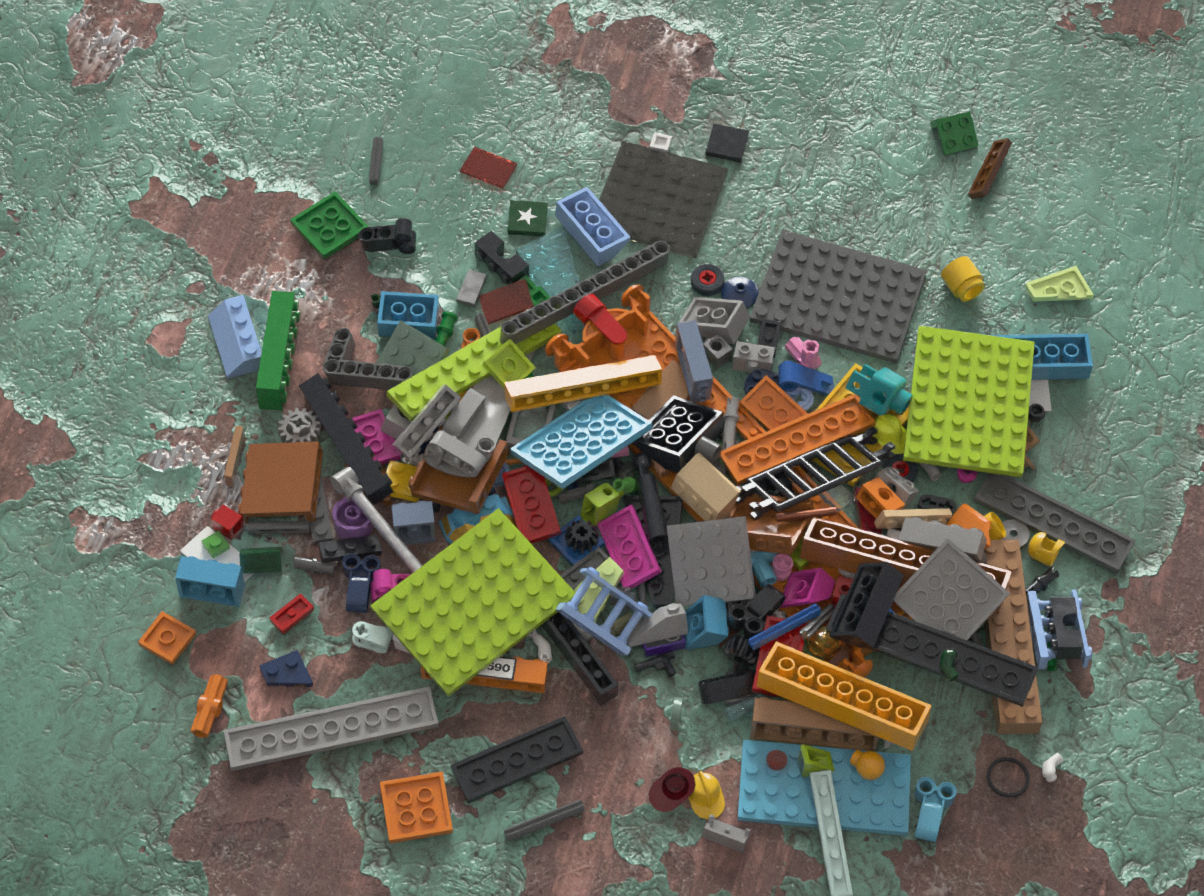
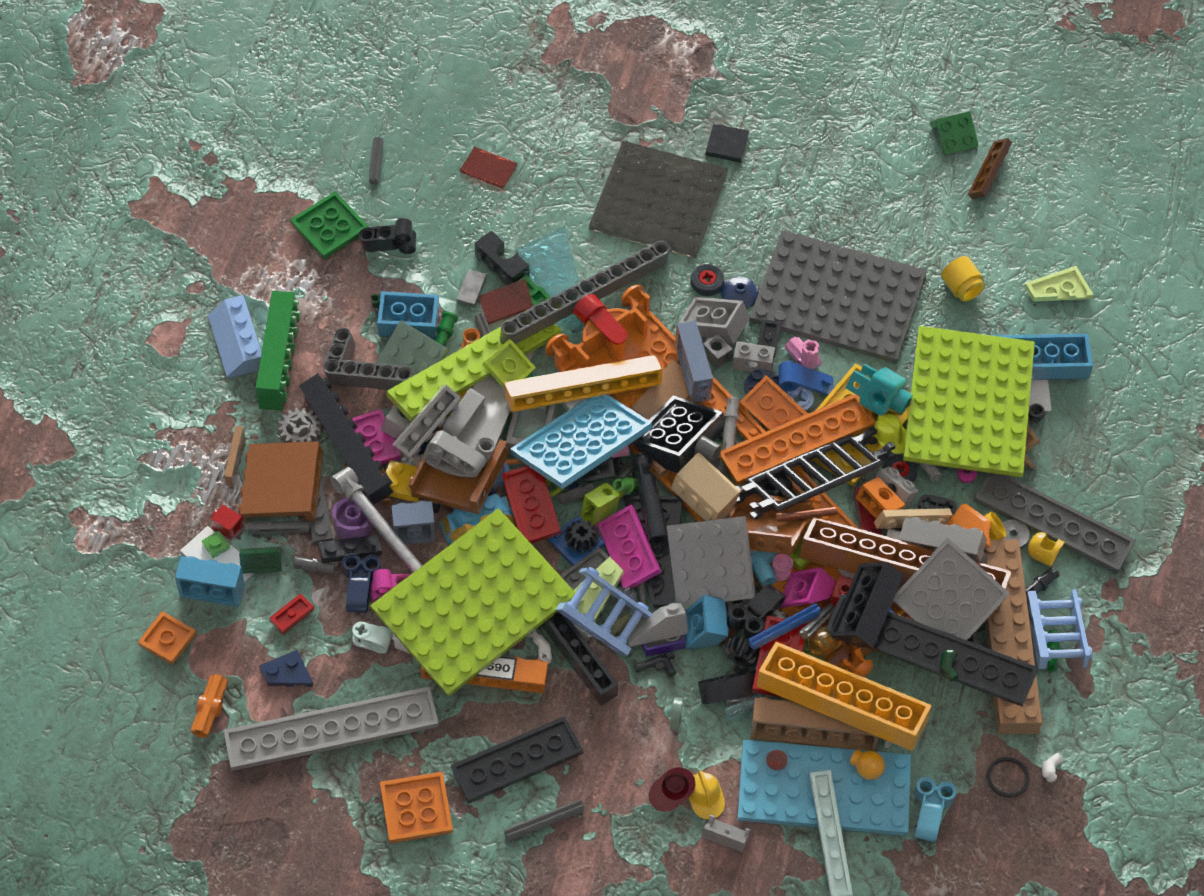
(527, 218): dark green tile -> none
(591, 225): light blue slope -> none
(661, 142): white plate -> none
(814, 760): lime slope -> none
(838, 497): clear piece -> none
(1064, 642): black arch -> none

